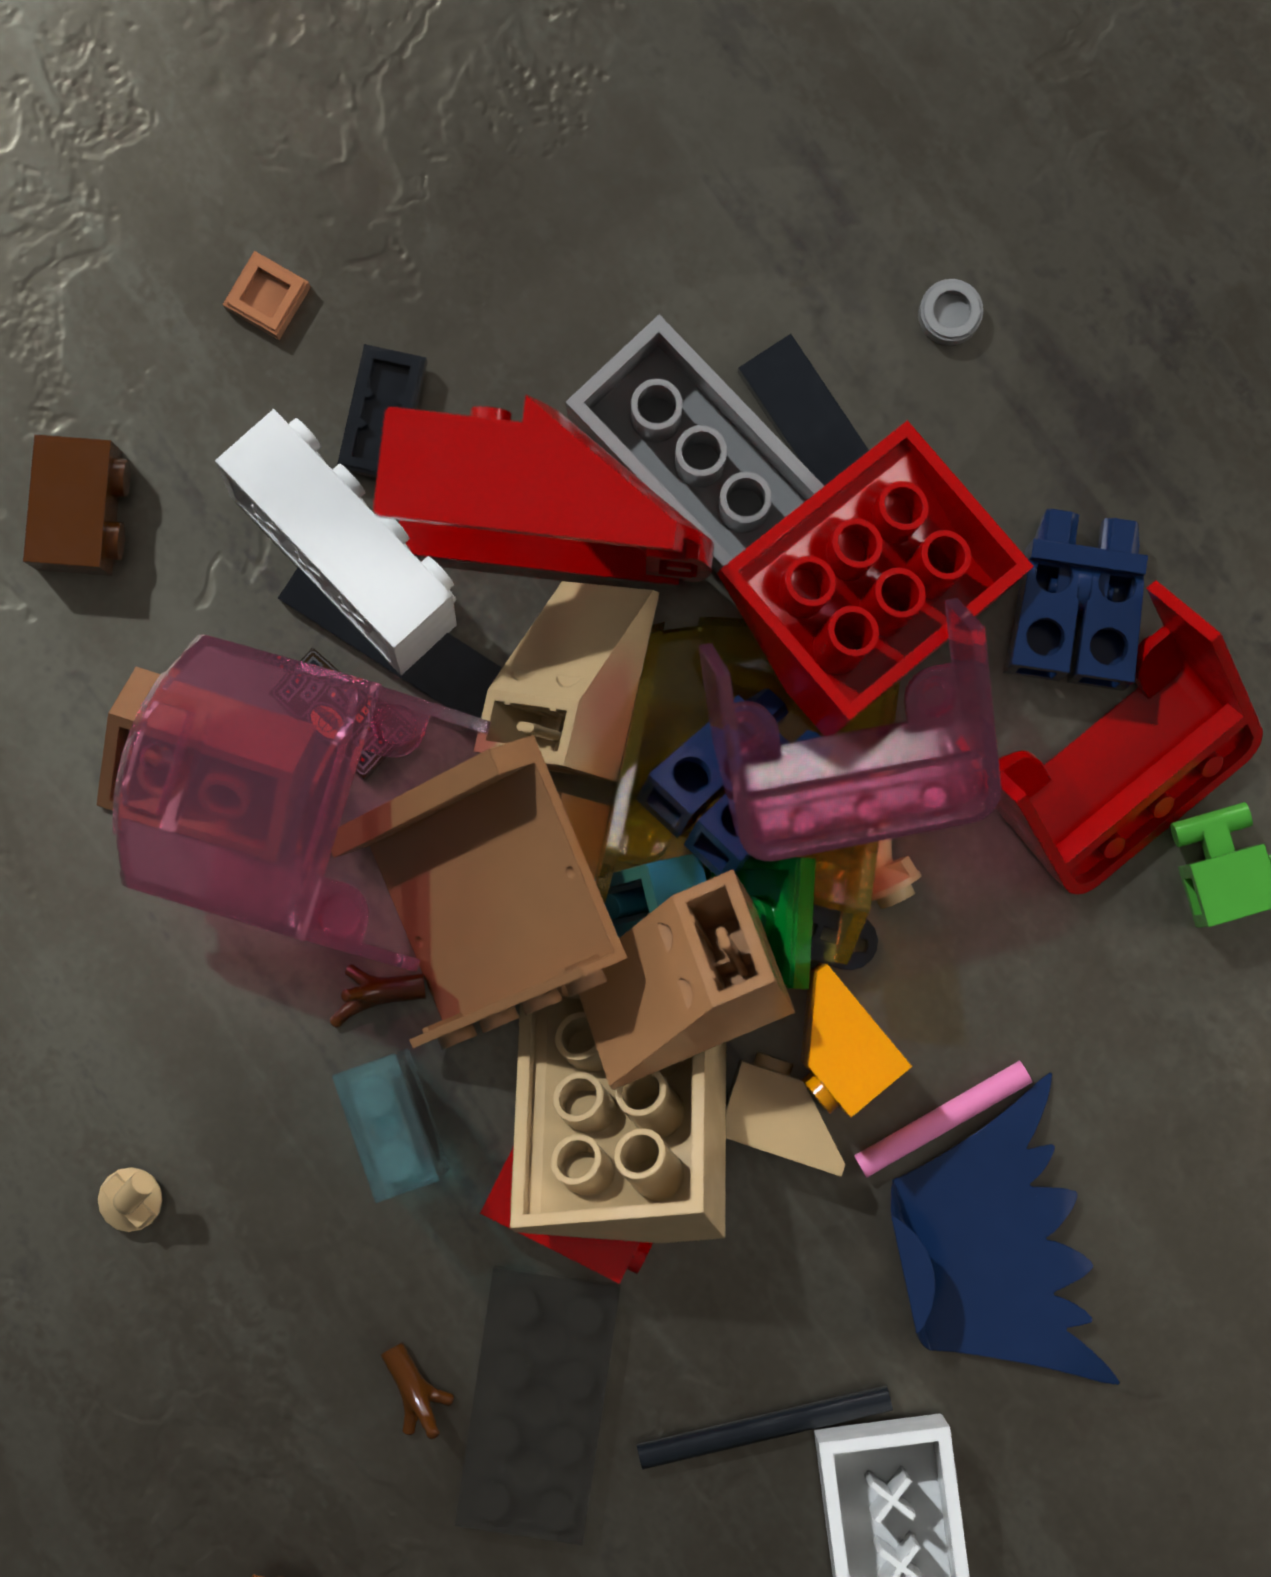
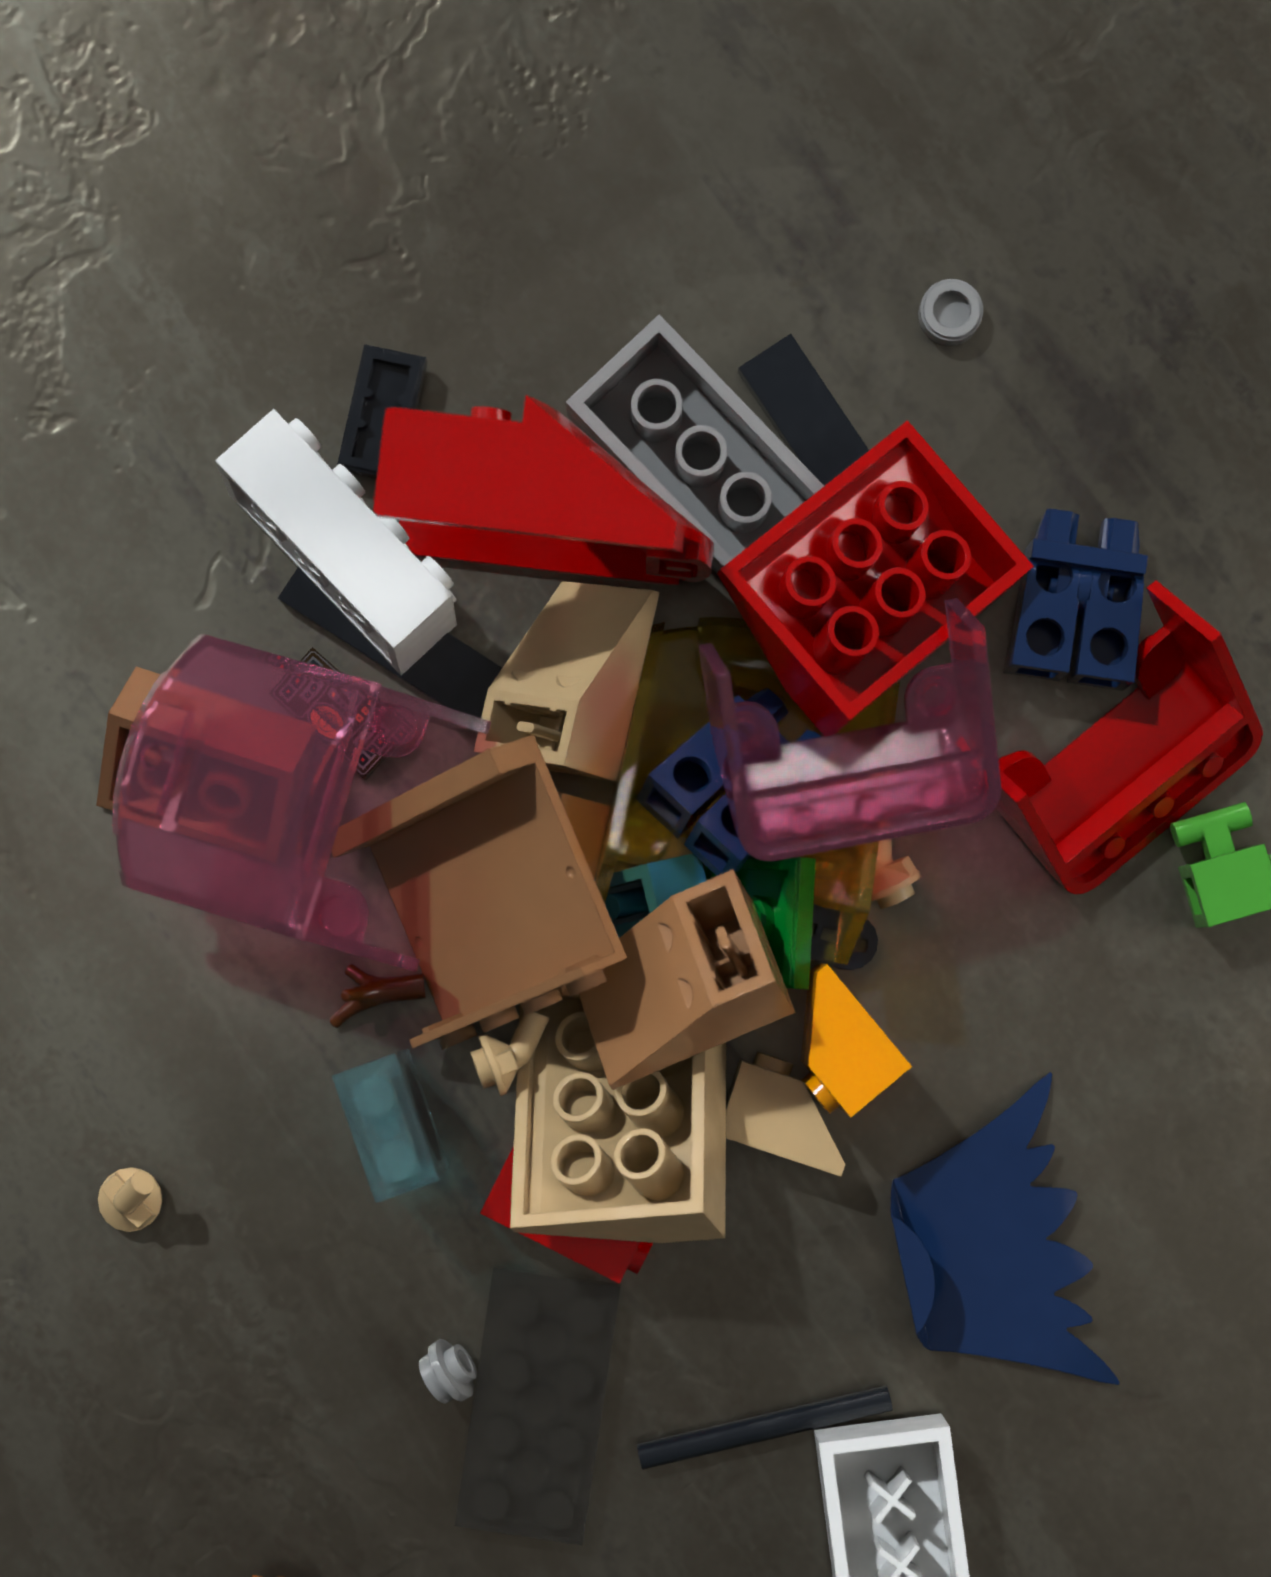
(75, 505): reddish brown brick -> none
(266, 295): nougat tile -> none
(414, 1391): reddish brown bar -> none
(448, 1371): none -> light grey plate
(498, 1061): none -> tan plate
(943, 1119): bright pink bar -> none

